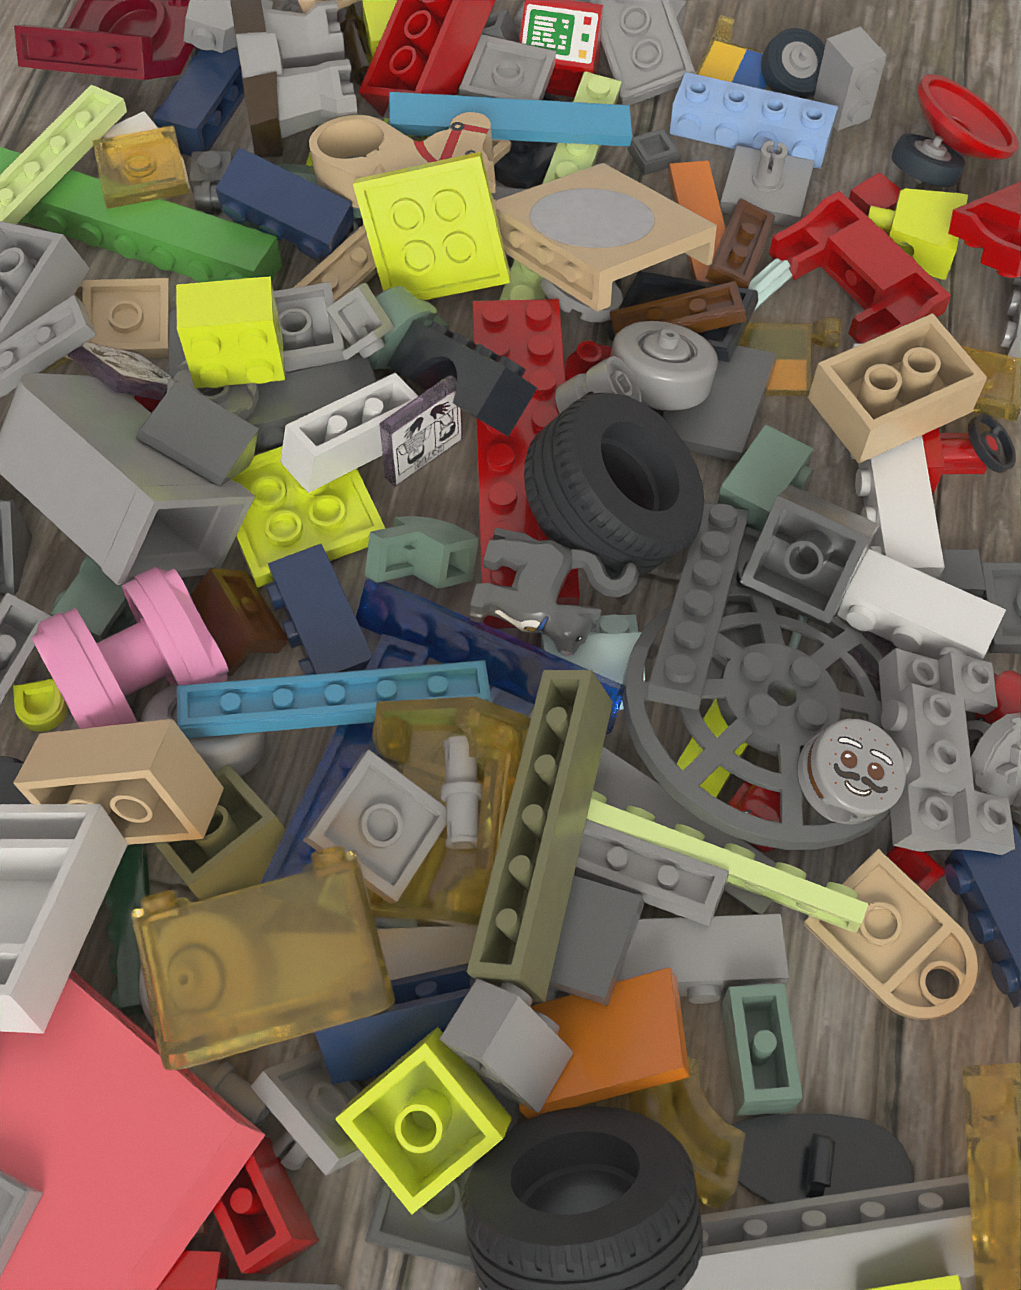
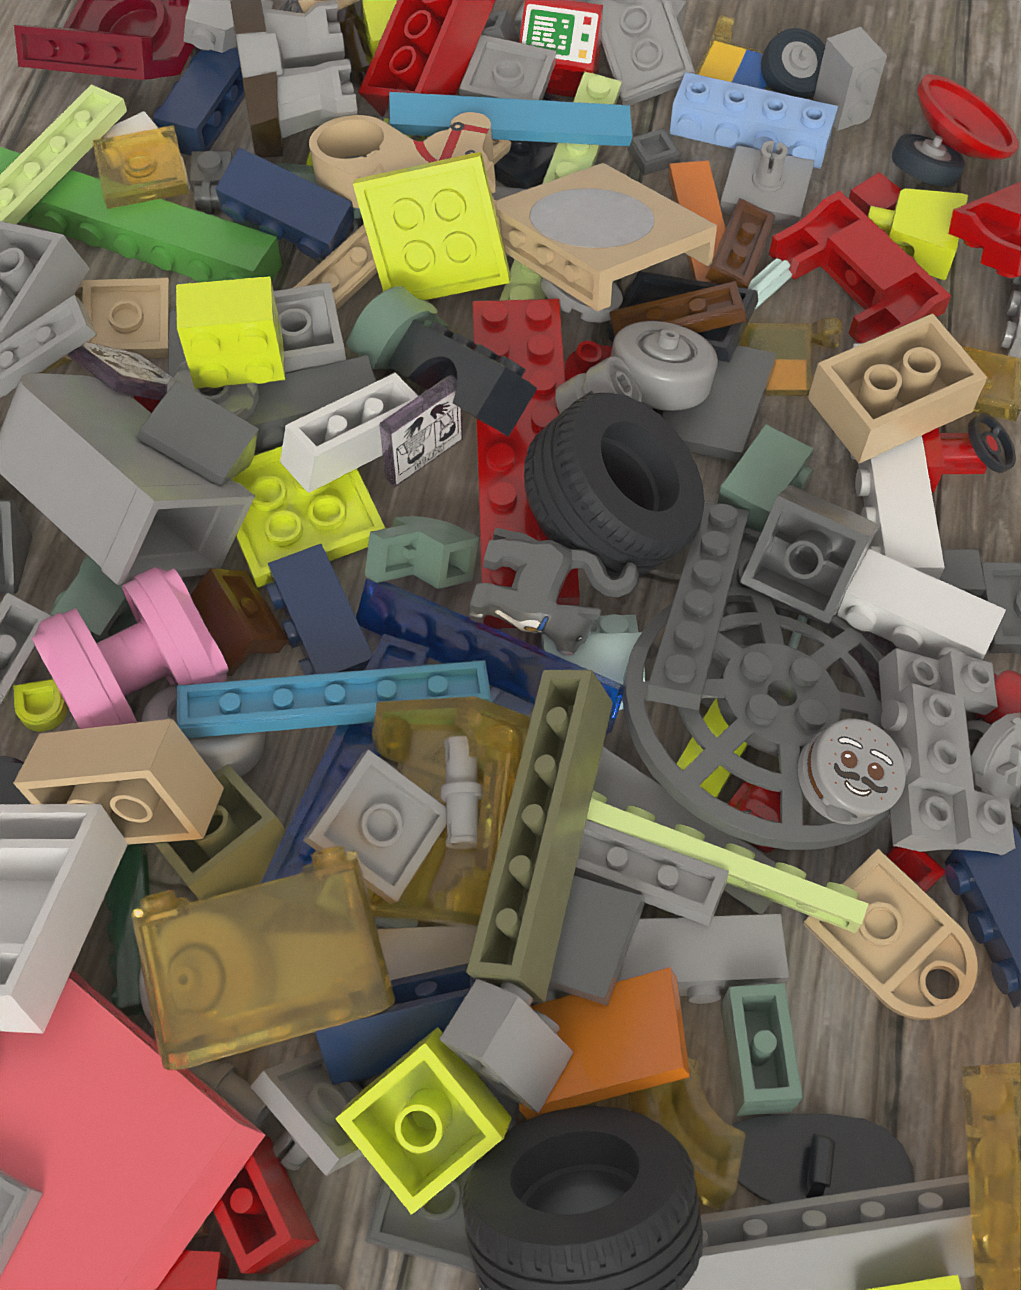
(360, 321): light grey bracket -> none

